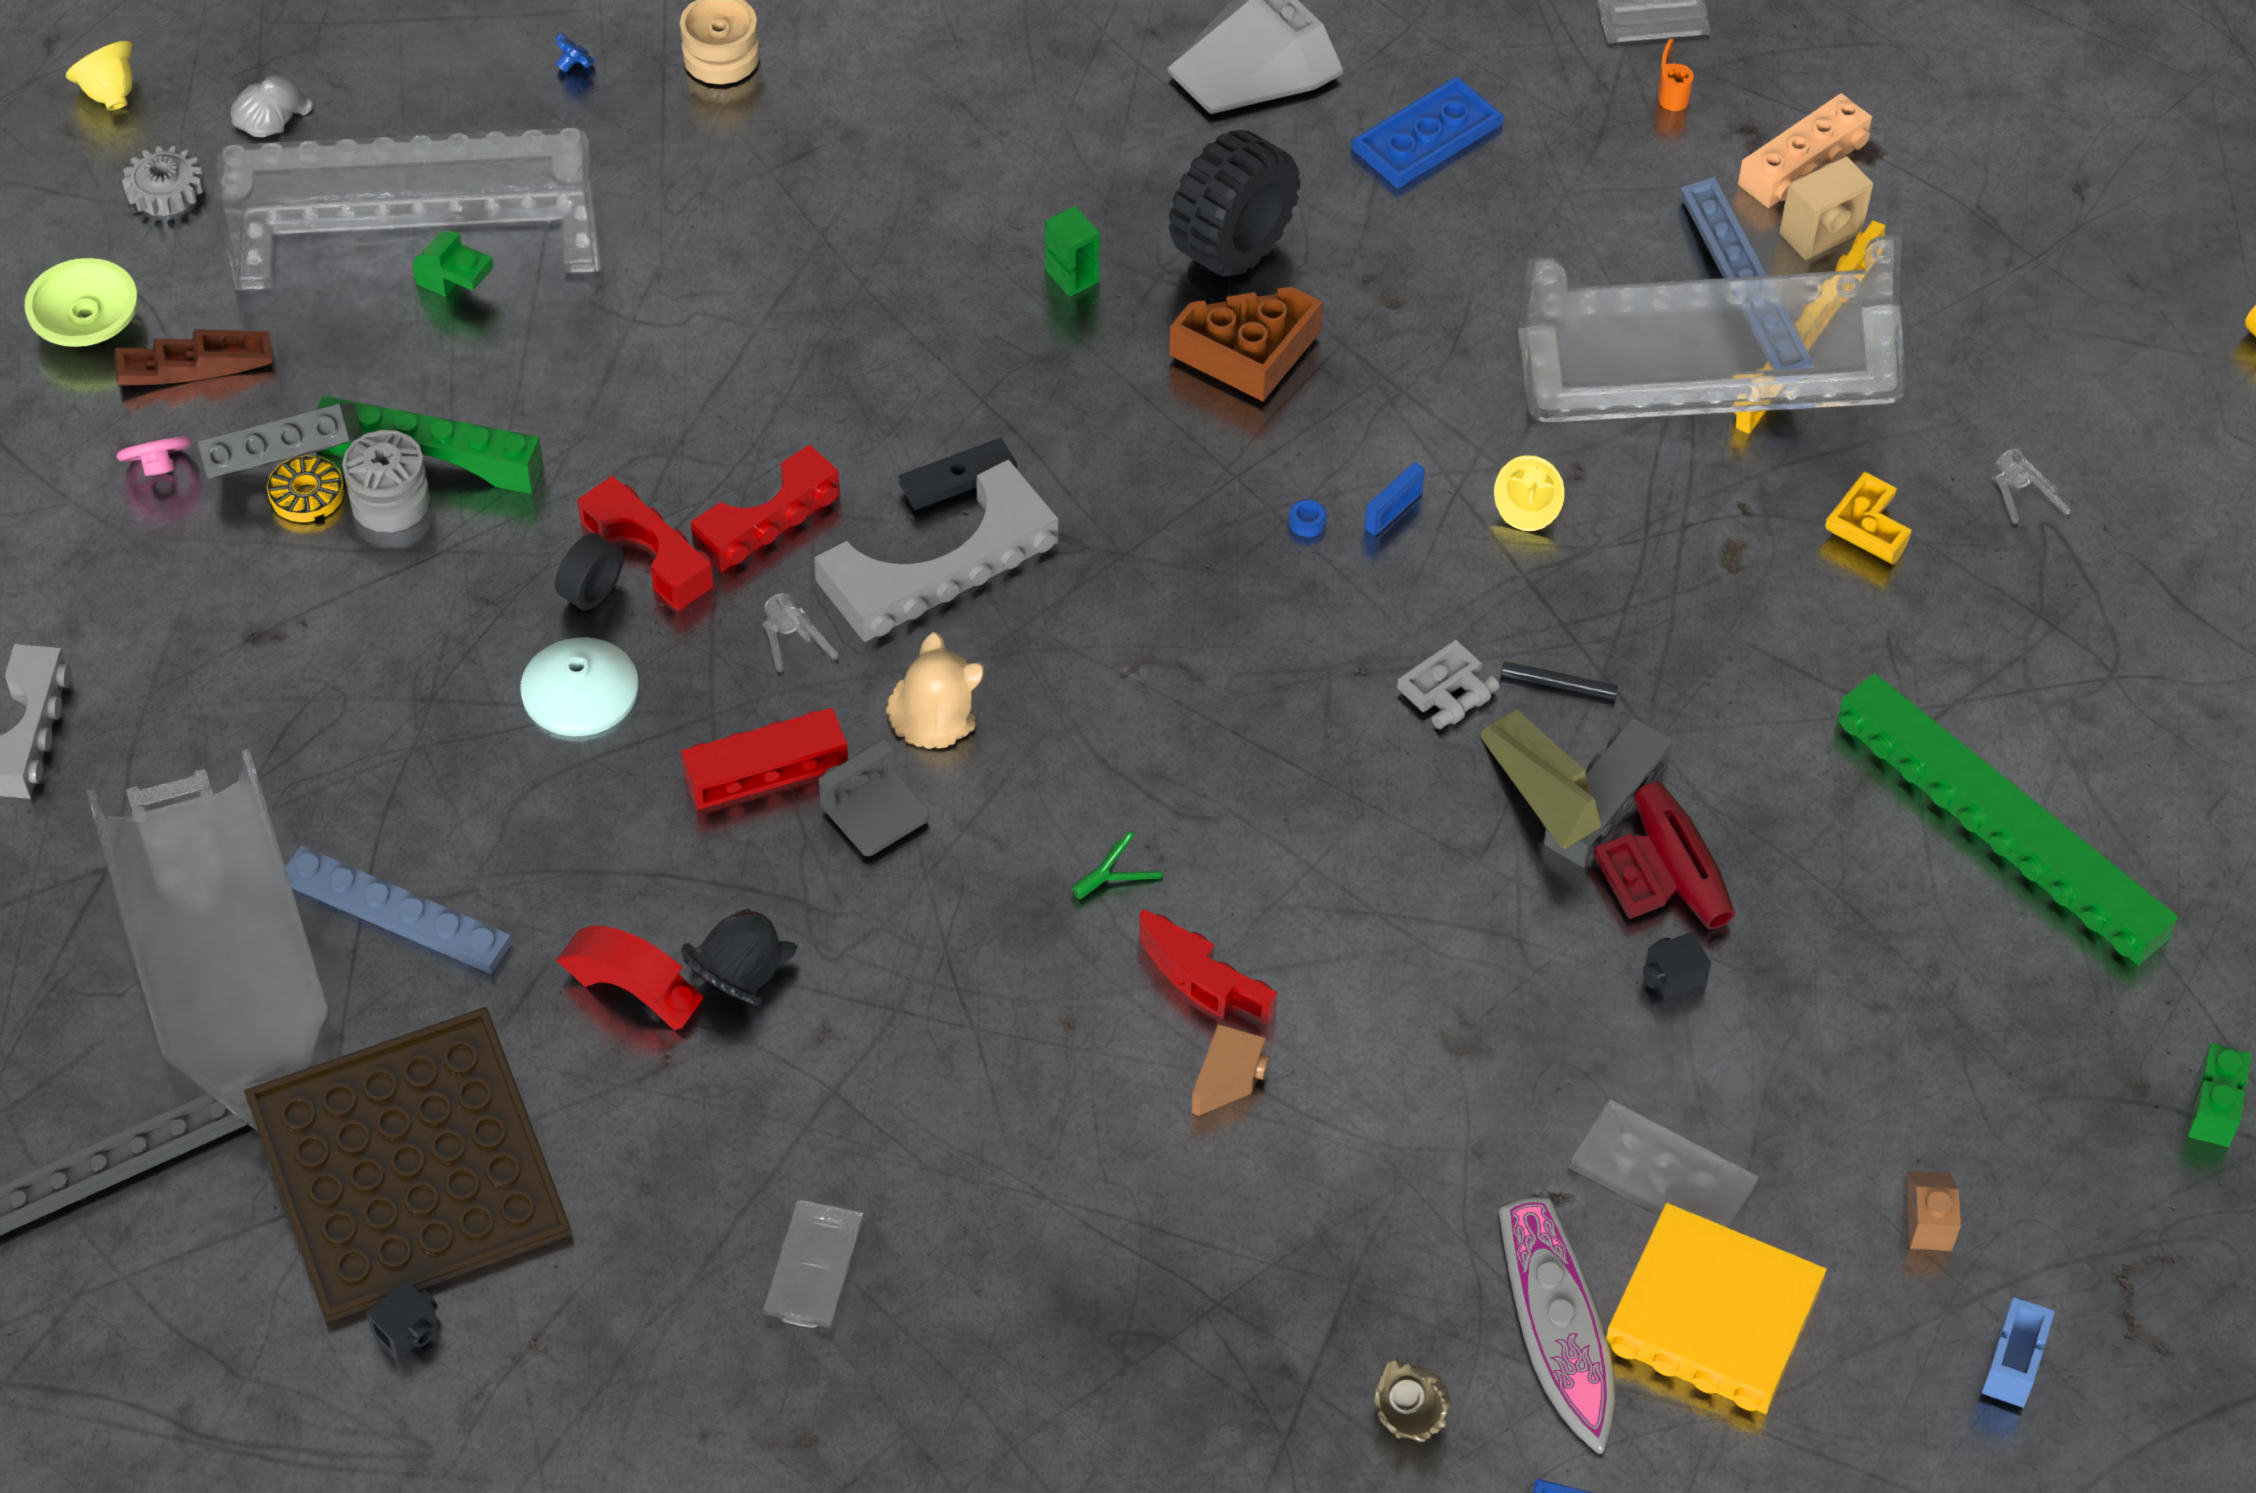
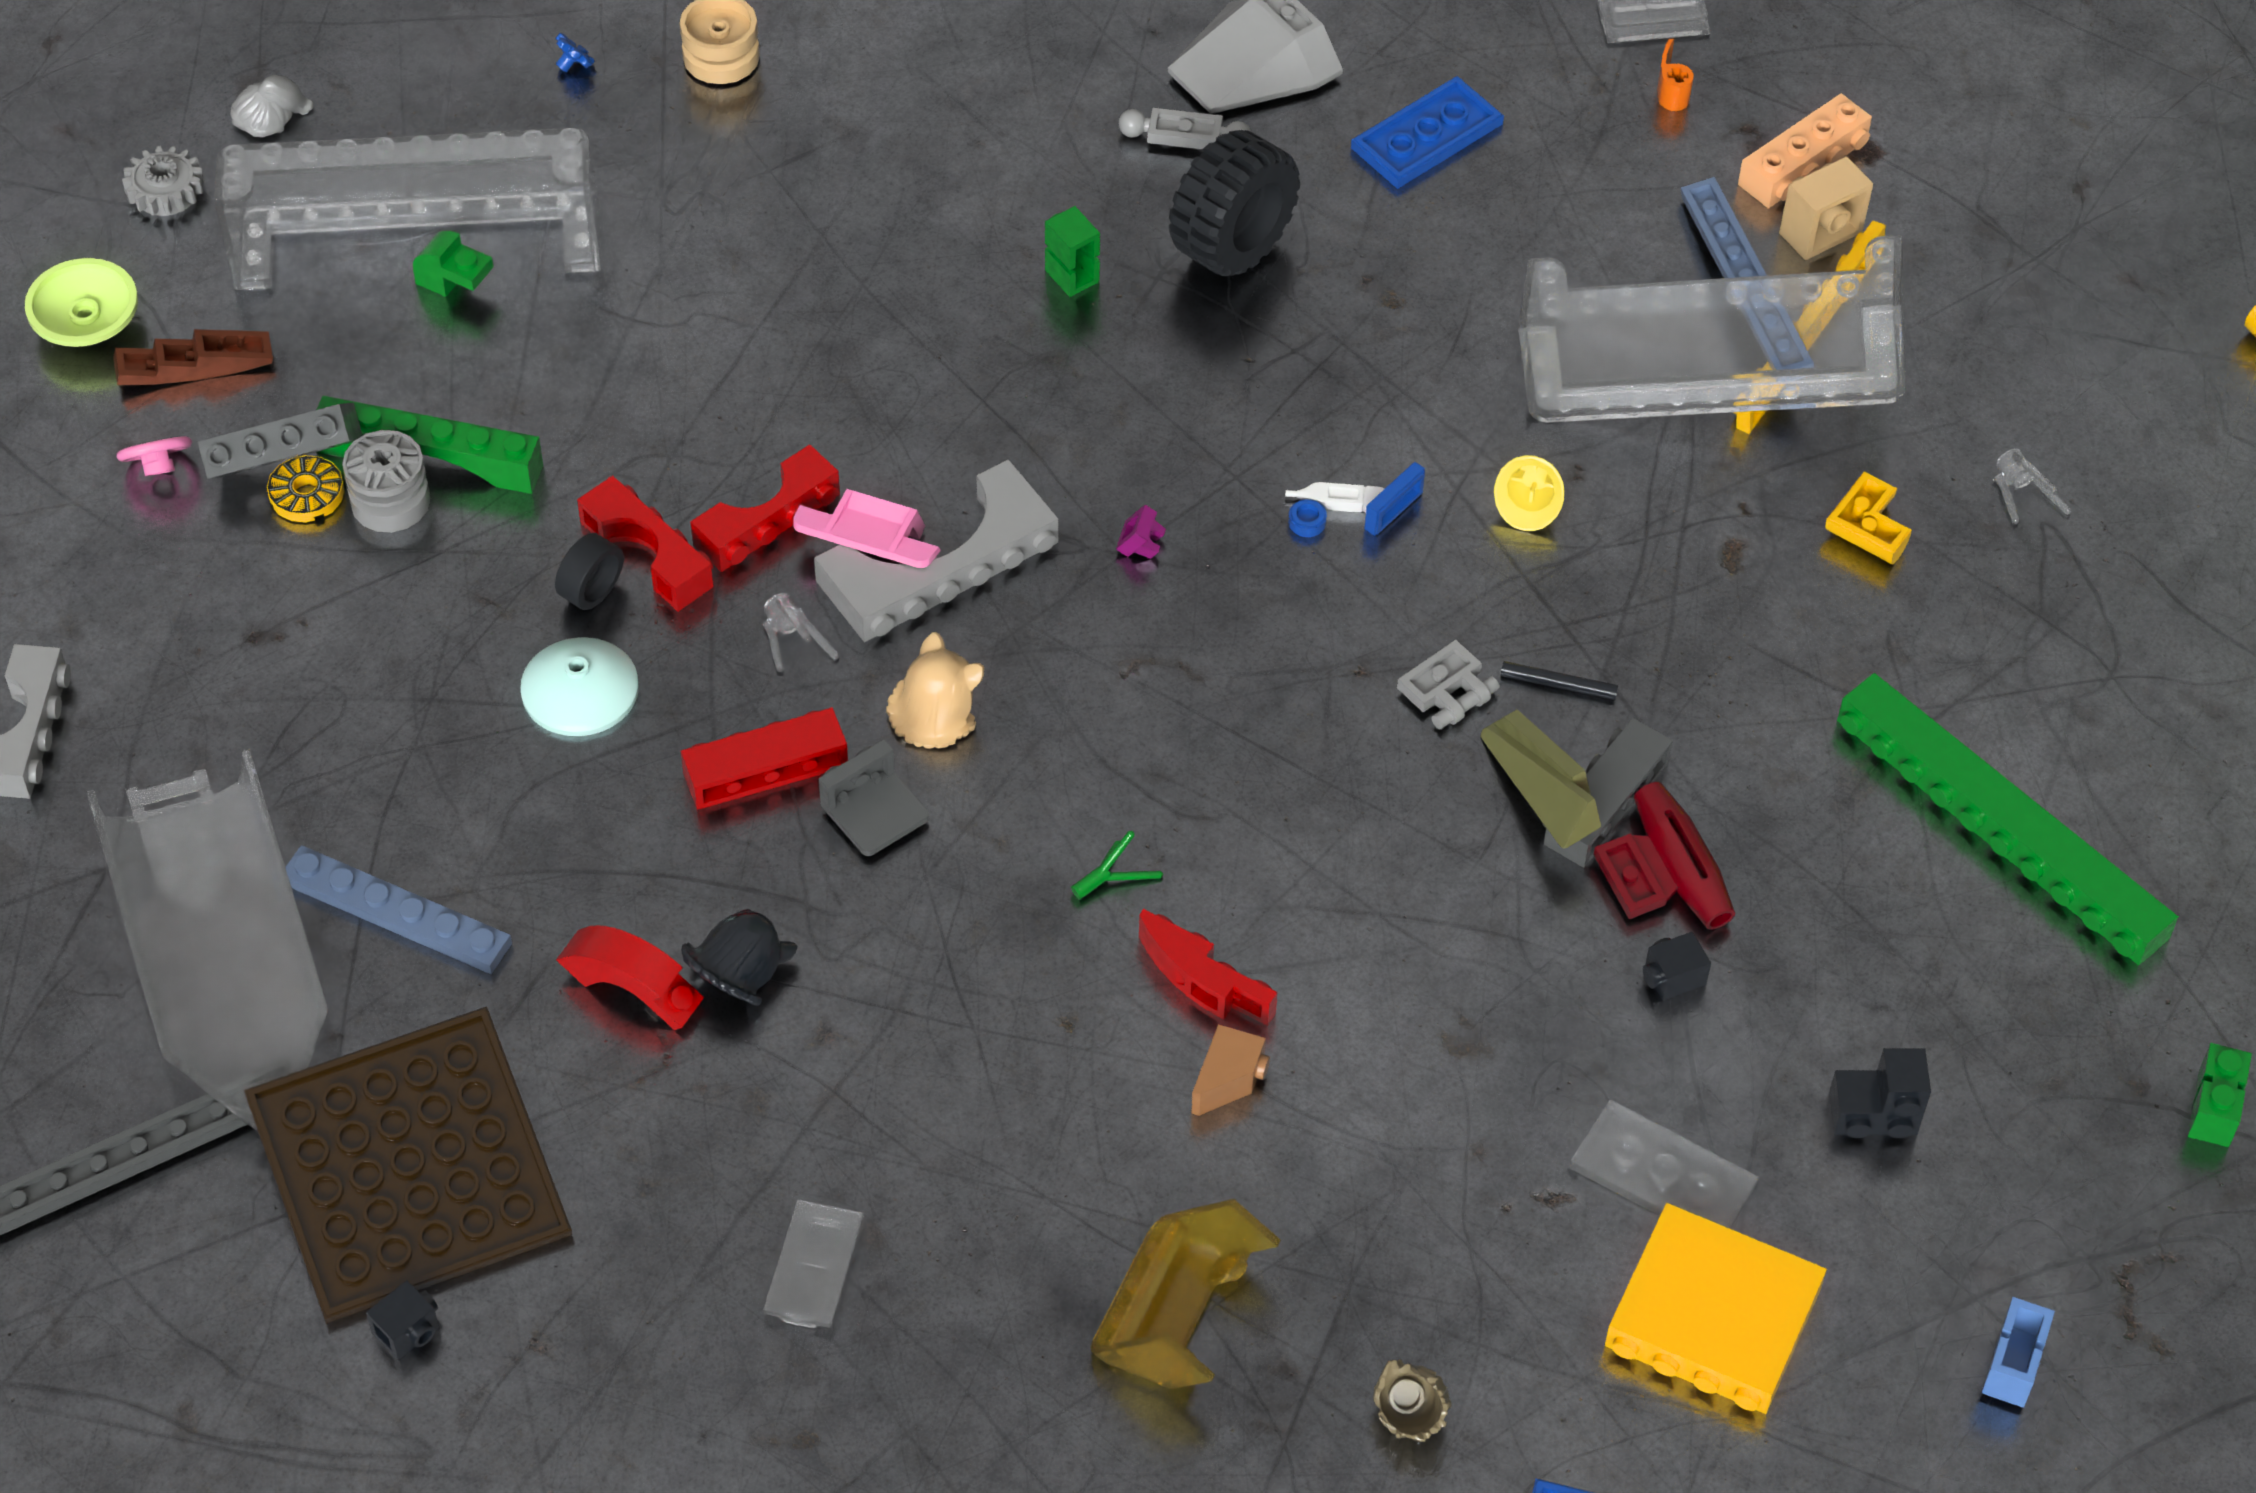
(105, 74): light yellow hat -> none
(870, 527): none -> bright pink plate
(953, 473): black tile -> none
(1137, 534): none -> magenta tile
(1170, 1287): none -> clear yellow windscreen
(1176, 127): none -> light grey plate
(1248, 337): dark orange brick -> none
(1338, 496): none -> white piece
(1559, 1318): light grey piece -> none
(1882, 1099): none -> black brick
(1932, 1210): medium nougat slope -> none

